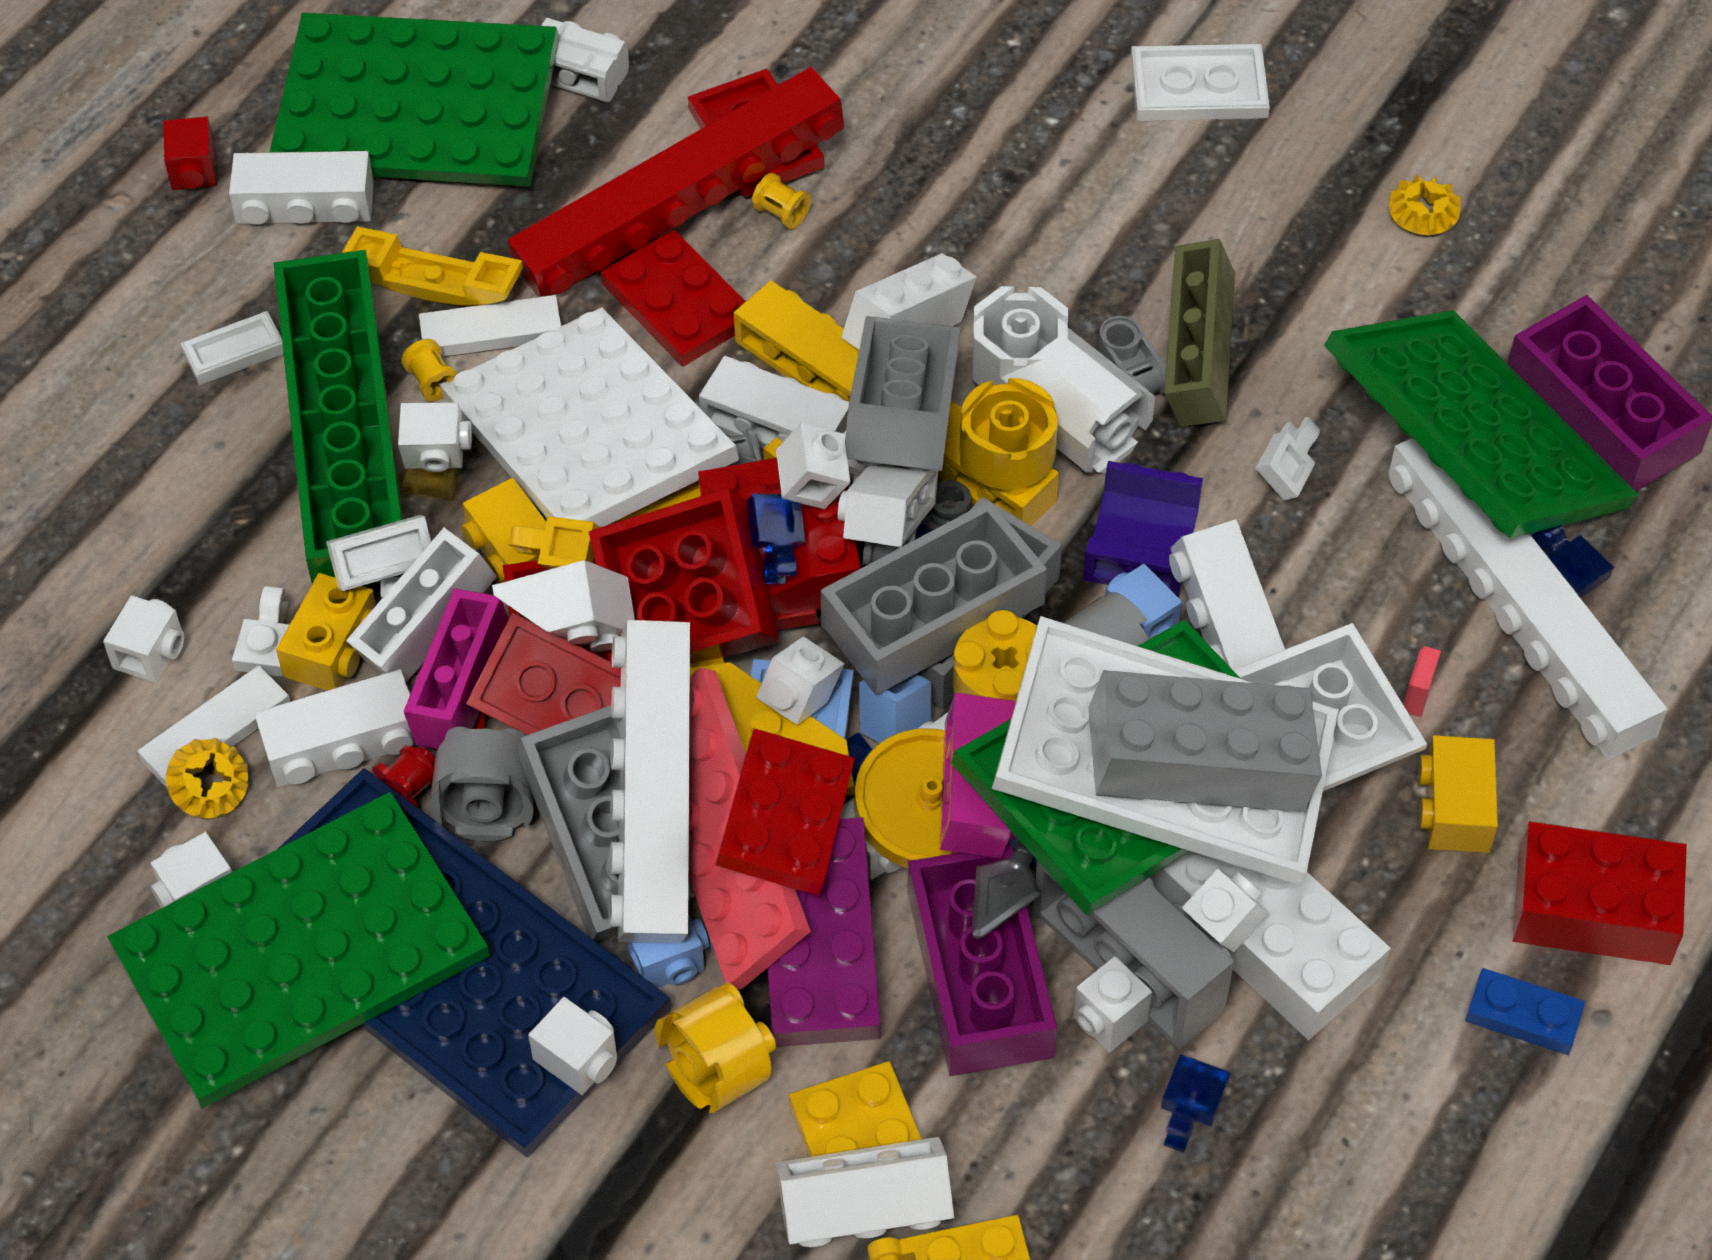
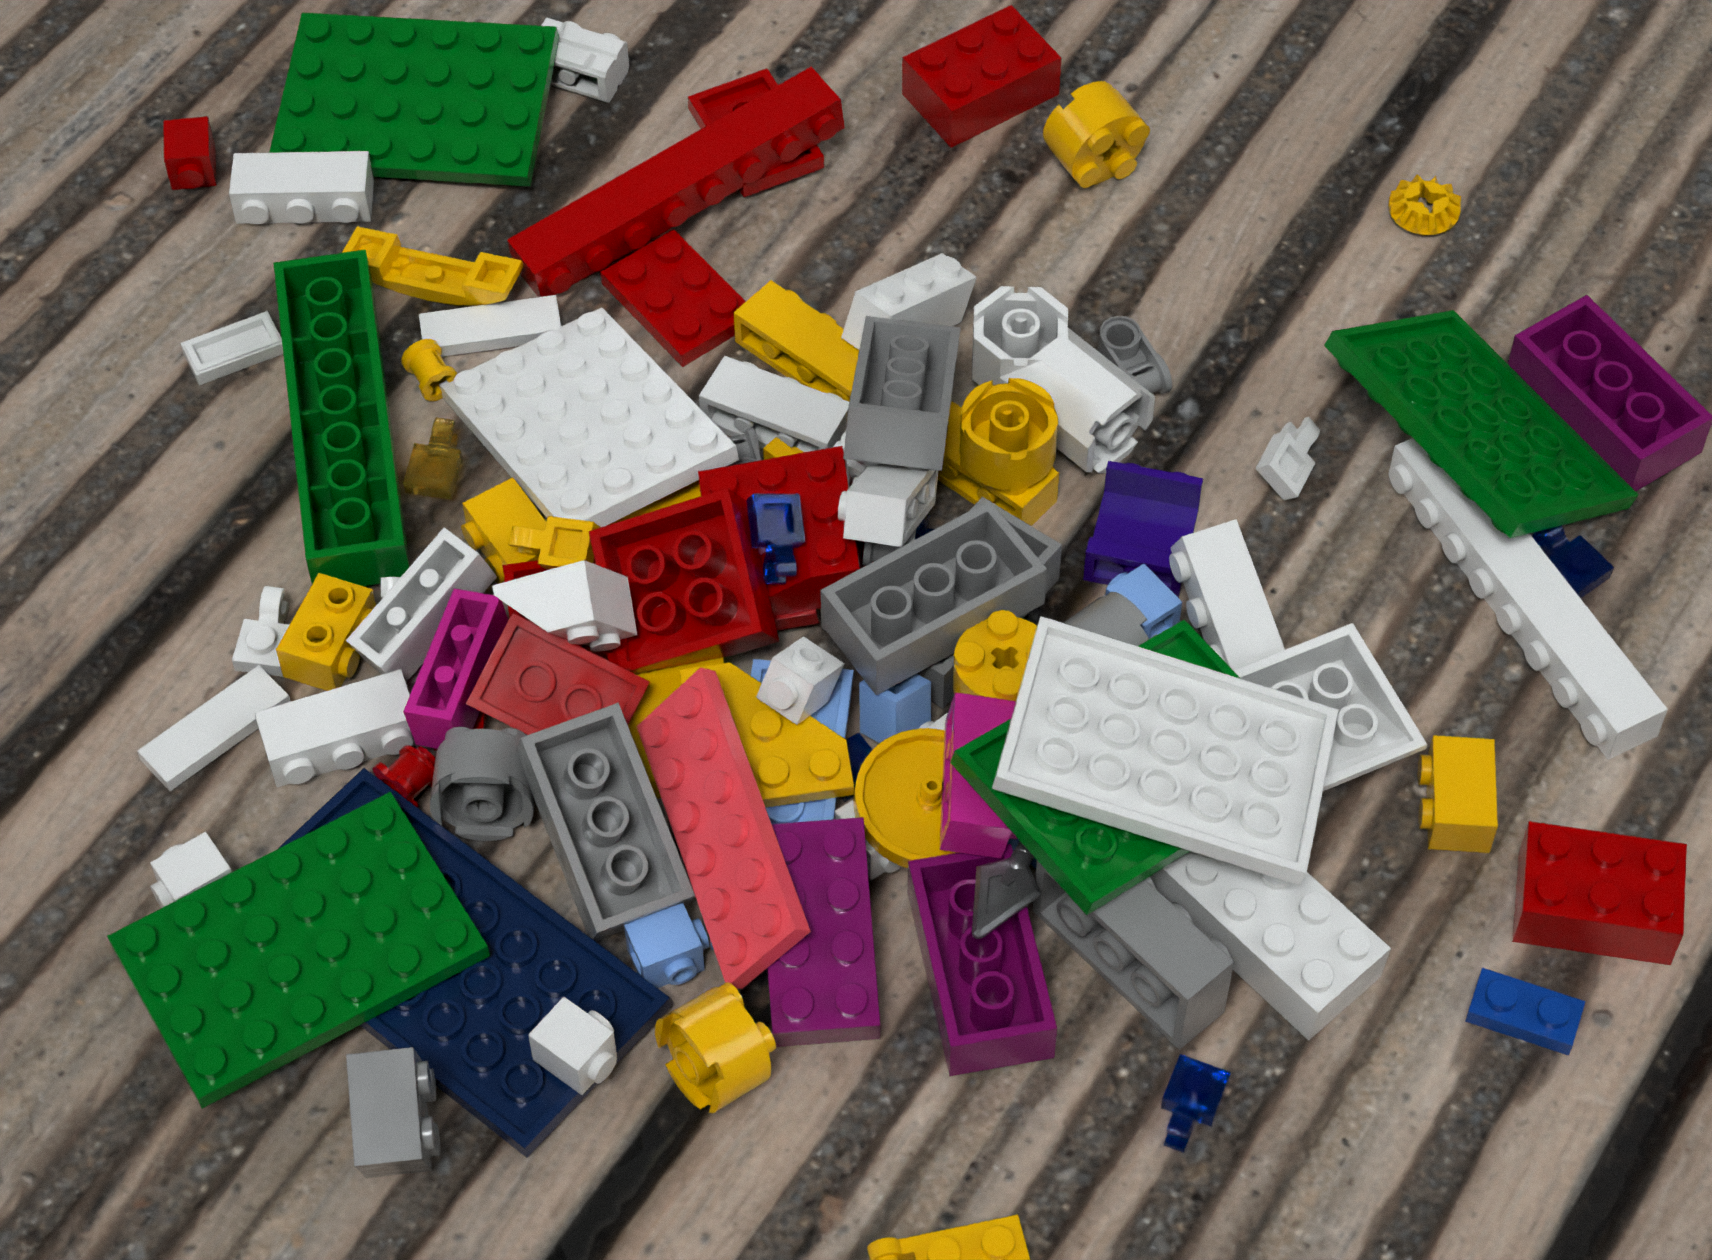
(144, 638): white brick -> none
(187, 790): yellow gear -> none
(378, 552): white tile -> none
(391, 1112): none -> light grey brick
(433, 436): white brick -> none
(653, 782): white brick -> none
(781, 200): yellow bush -> none
(785, 812): red plate -> none
(813, 465): white brick -> none
(853, 1112): yellow plate -> none
(865, 1191): white brick -> none
(953, 491): dark grey bush -> none
(981, 76): none -> red brick
(1096, 134): none -> yellow brick
(1112, 1004): white brick -> none
(1199, 82): white tile -> none
(1200, 333): olive brick -> none
(1204, 741): light grey brick -> none
(1227, 908): white brick -> none
(1421, 681): coral tile -> none

